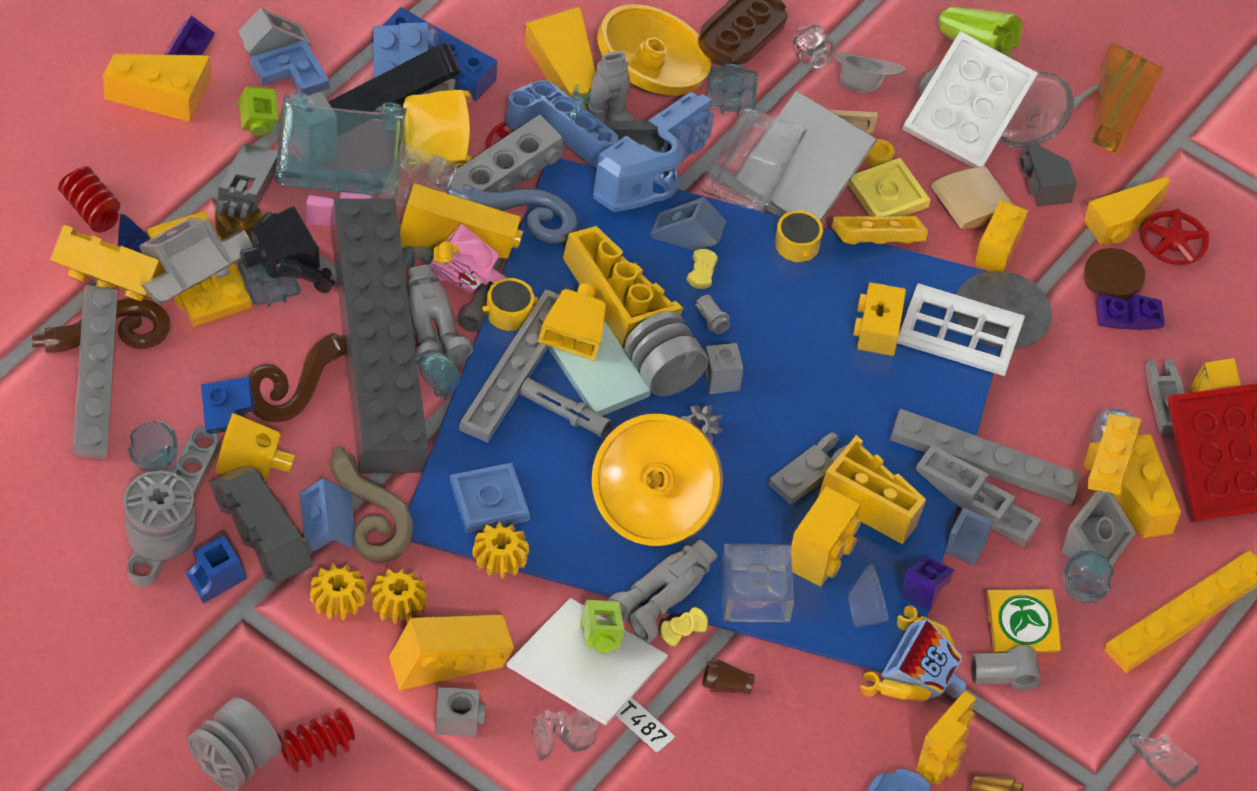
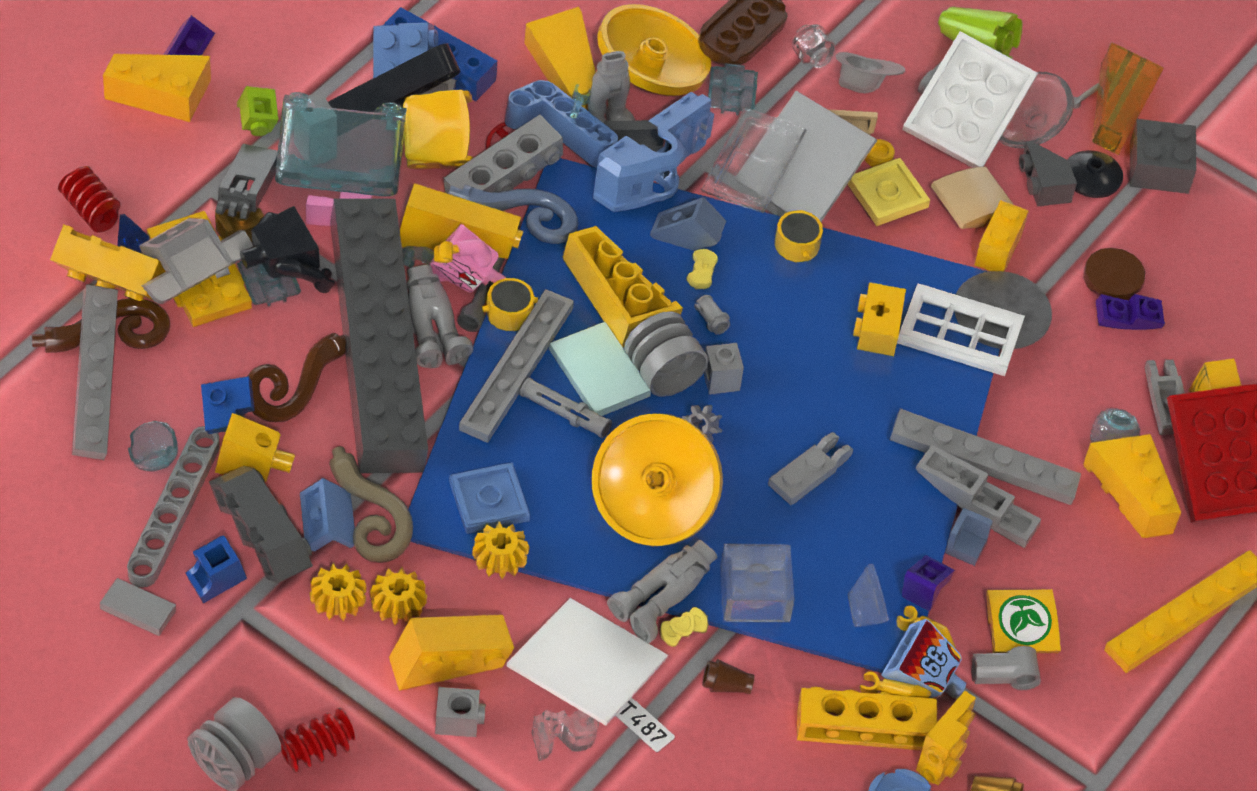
(138, 606): none -> light grey tile
(159, 515): light grey wheel -> none
(270, 31): light grey slope -> none
(294, 62): medium blue plate -> none
(419, 168): clear hinge -> none
(439, 373): clear light blue hair -> none
(575, 322): yellow torso -> none
(600, 633): lime brick -> none
(825, 537): yellow brick -> none
(852, 728): none -> yellow brick
(879, 229): yellow plate -> none
(885, 499): yellow wedge -> none
(1087, 576): clear light blue hair -> none
(1095, 173): none -> black dish
(1099, 528): light grey slope -> none
(1114, 454): yellow plate -> none
(1121, 213): yellow slope -> none
(1163, 156): none -> dark grey brick
(1165, 759): clear slope -> none
(1175, 237): red wheel -> none

